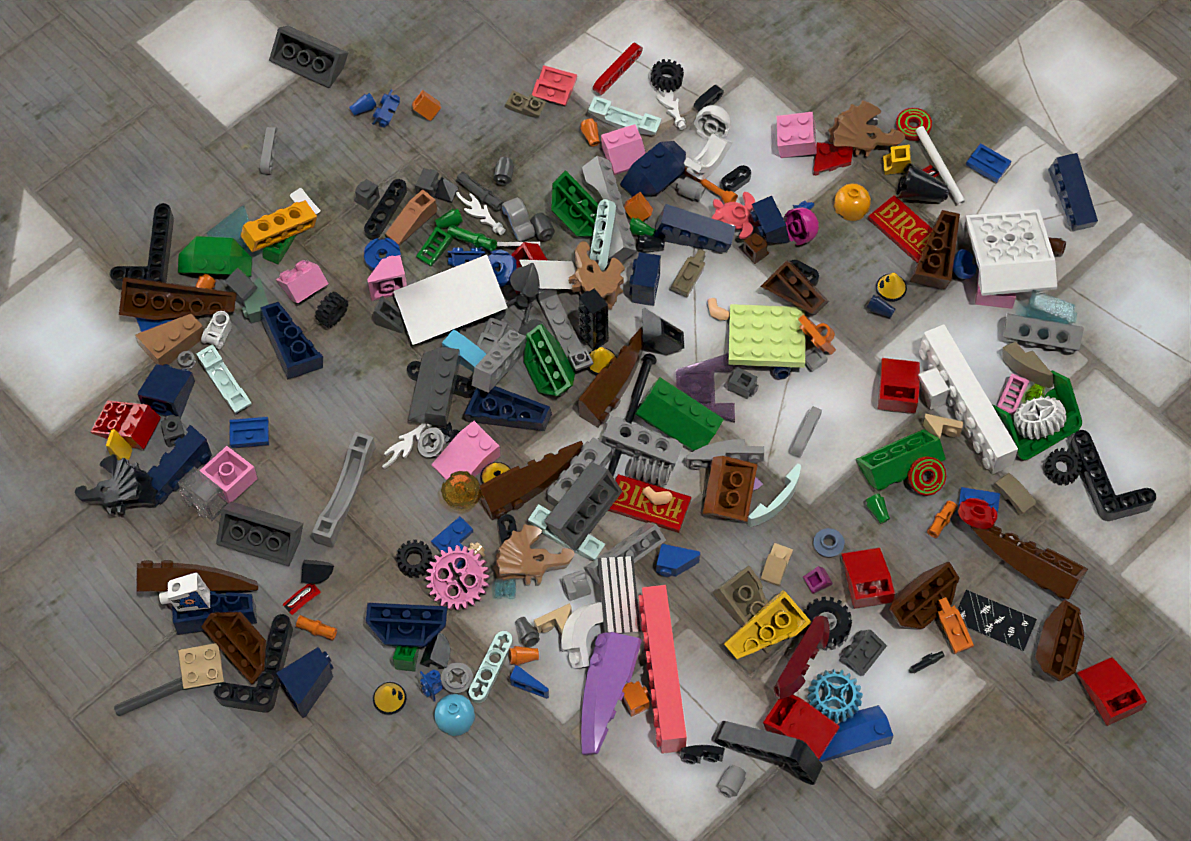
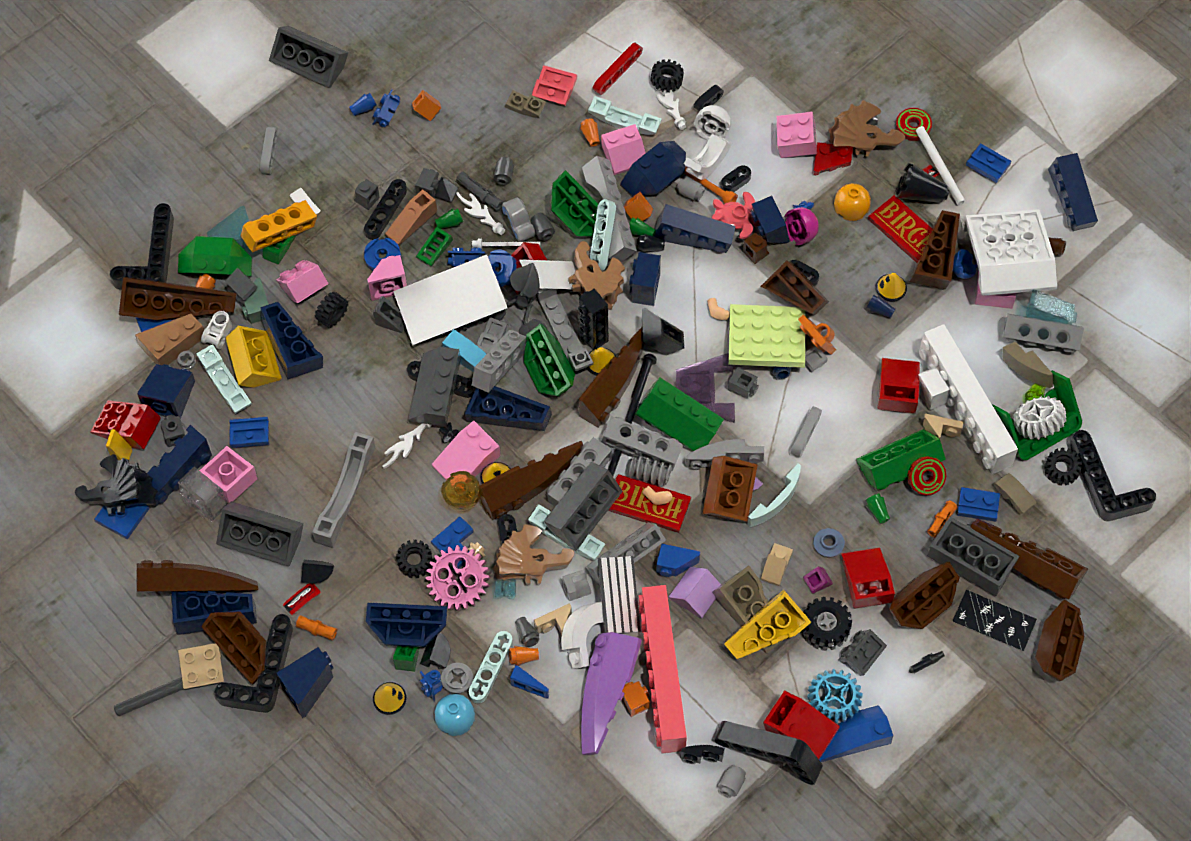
(123, 523): none -> blue plate
(187, 593): white torso -> none
(252, 357): none -> yellow slope
(425, 441): light grey gear -> none
(477, 239): green pin -> none
(689, 274): dark tan hinge -> none
(695, 591): none -> lavender slope
(792, 676): dark red brick -> none
(897, 159): yellow brick -> none
(954, 627): orange hinge -> none
(973, 555): none -> dark grey slope
(977, 513): red tile -> none
(1016, 380): bright pink slope -> none
(1112, 691): red slope -> none

